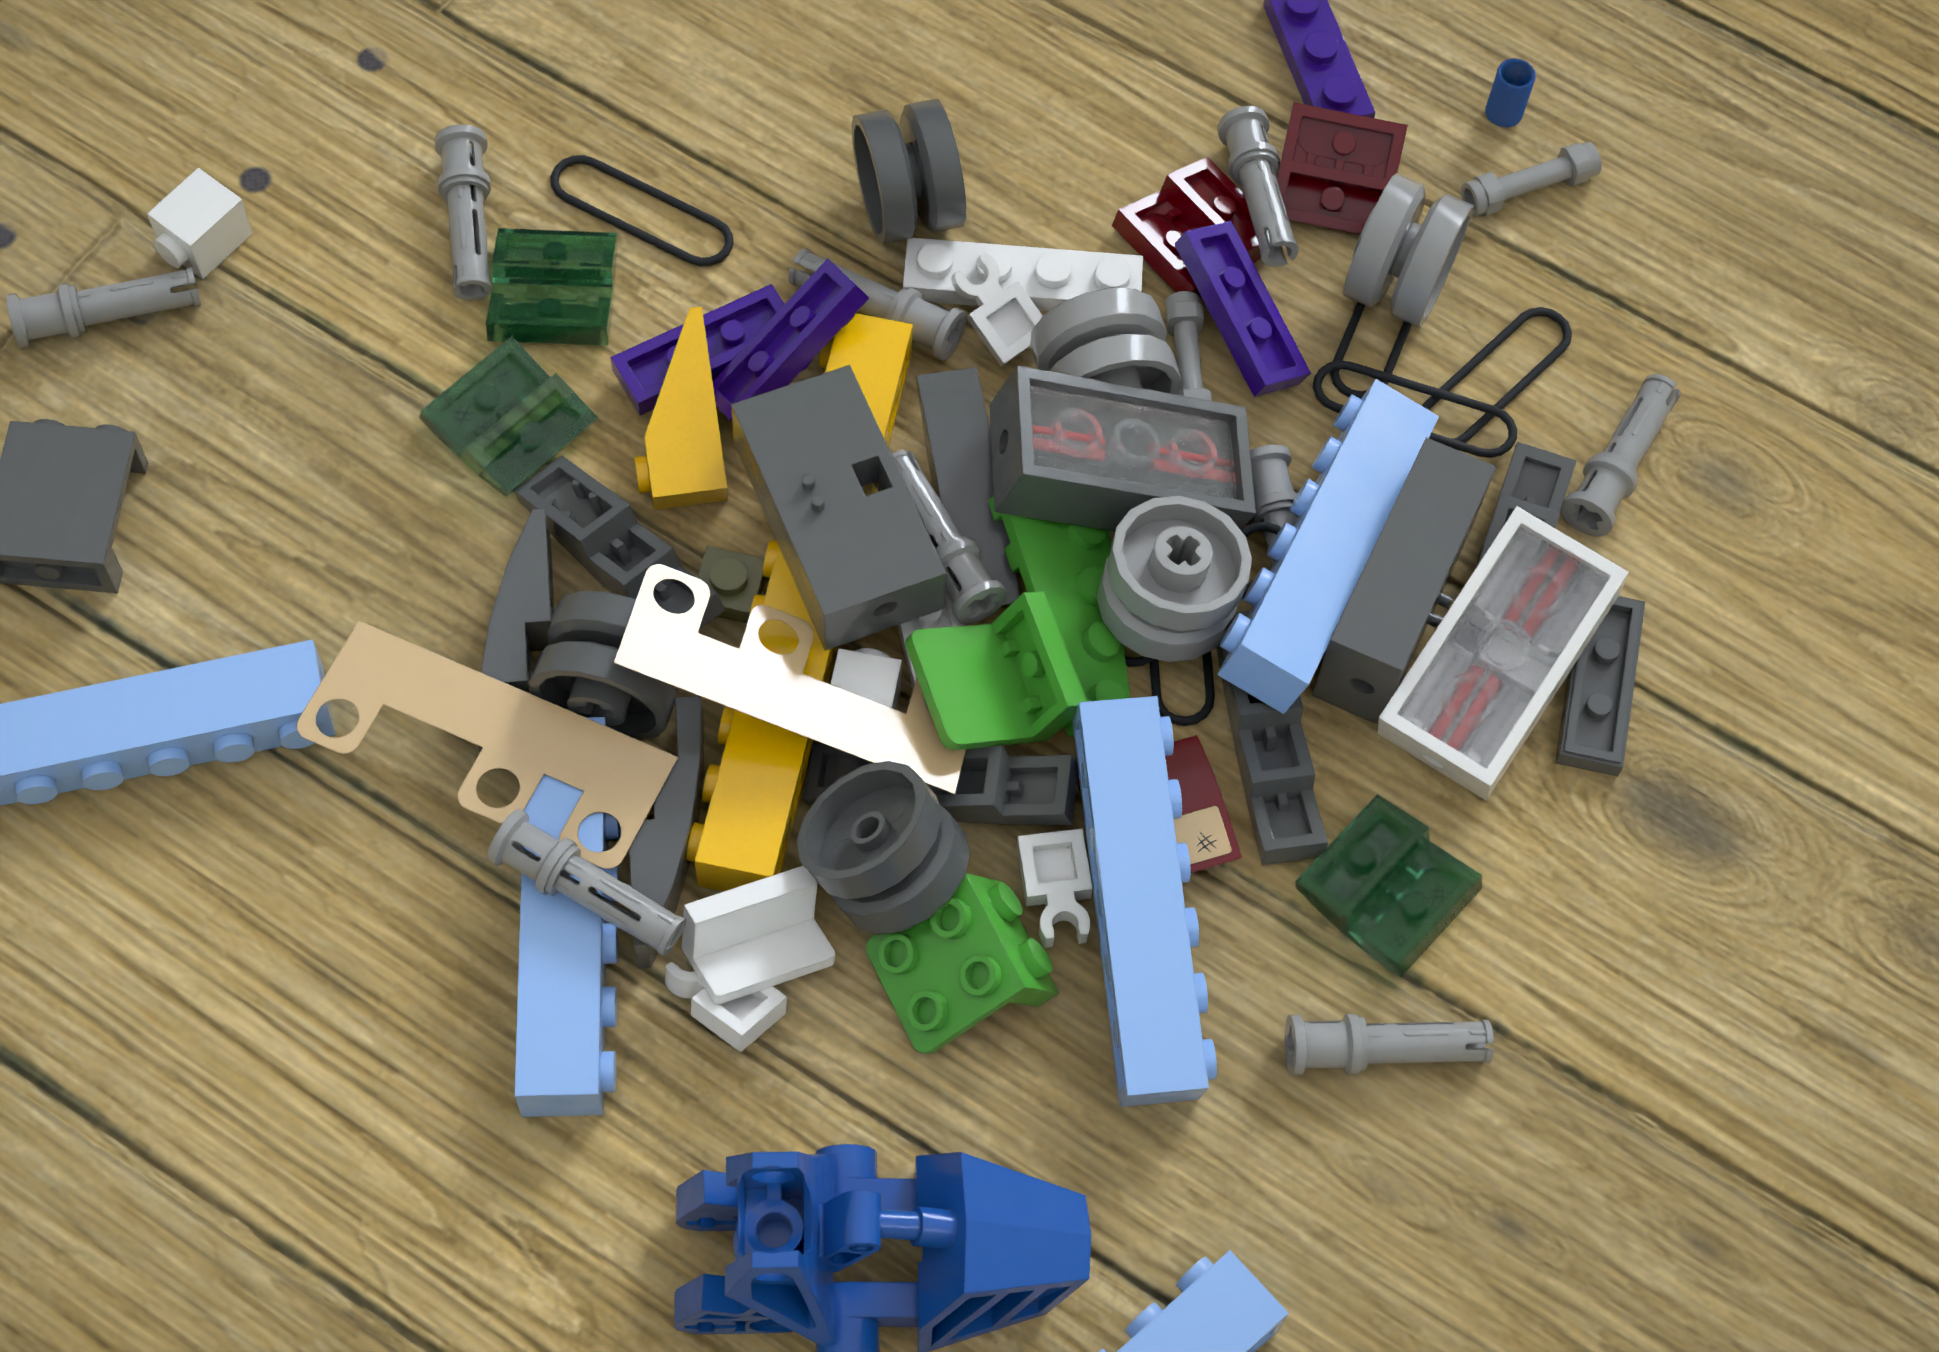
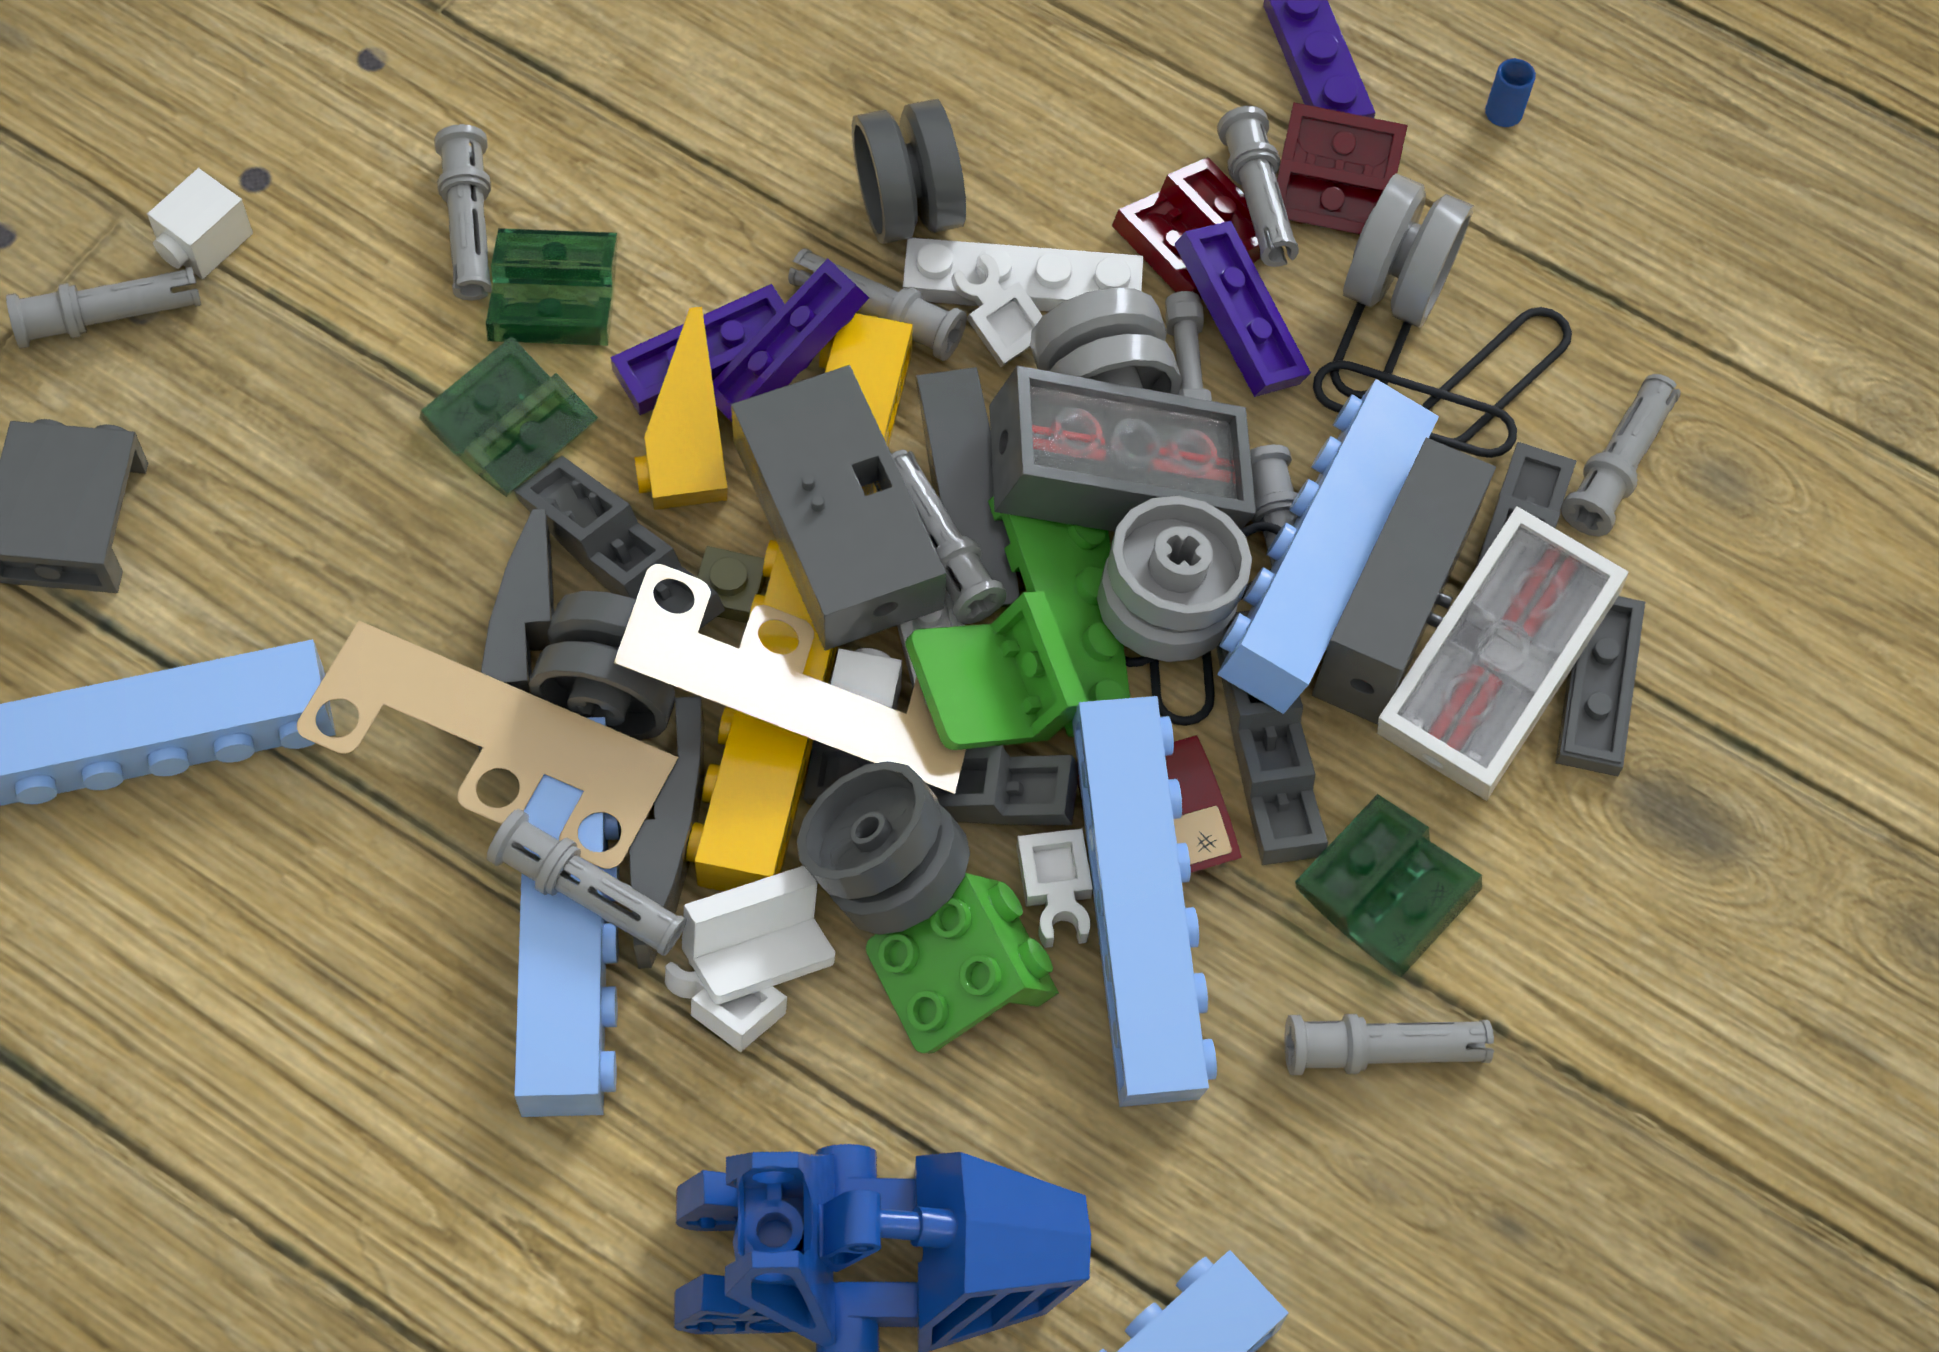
(582, 159): black piece -> none
(1574, 165): light grey bar -> none

